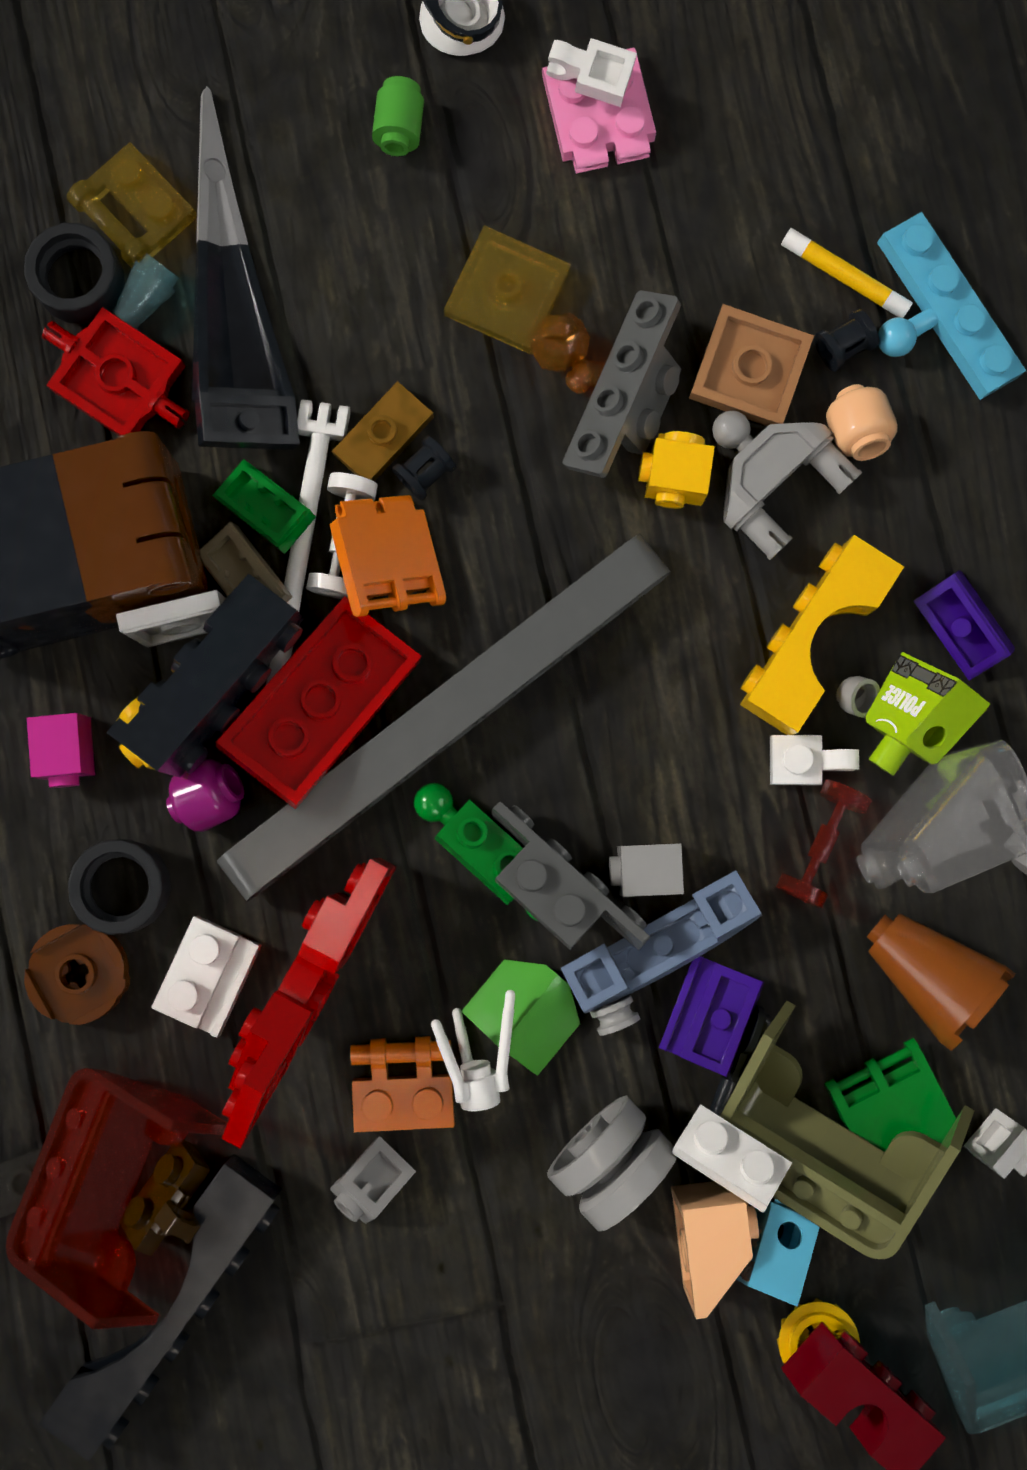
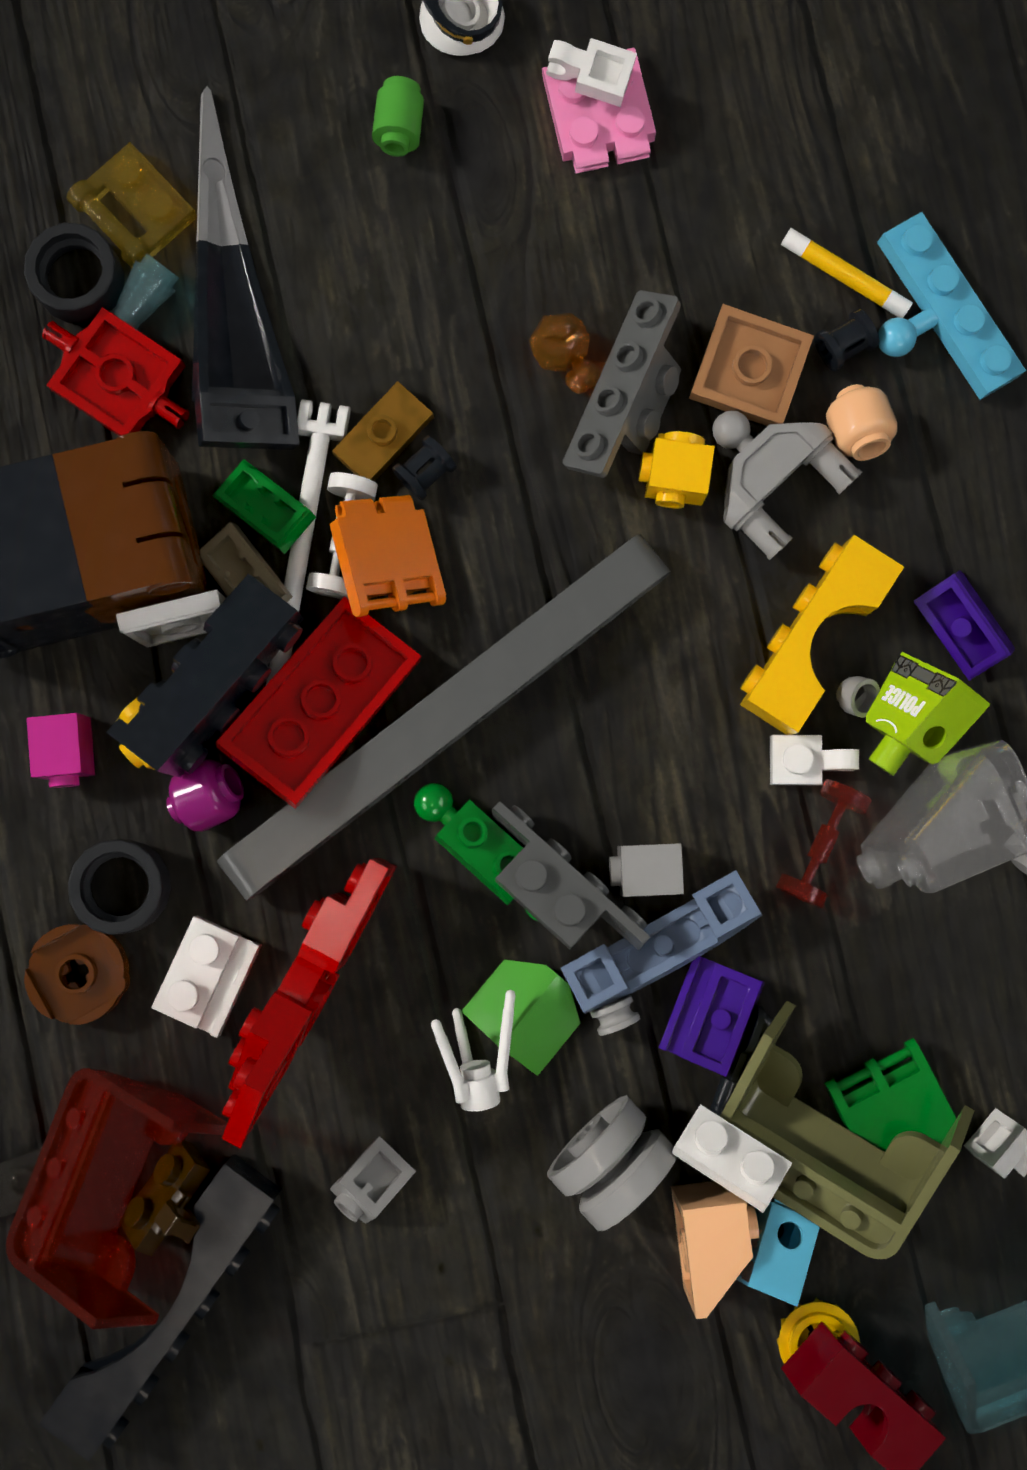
(401, 1101): orange plate -> none
(506, 288): clear yellow plate -> none
(938, 976): dark orange cone -> none

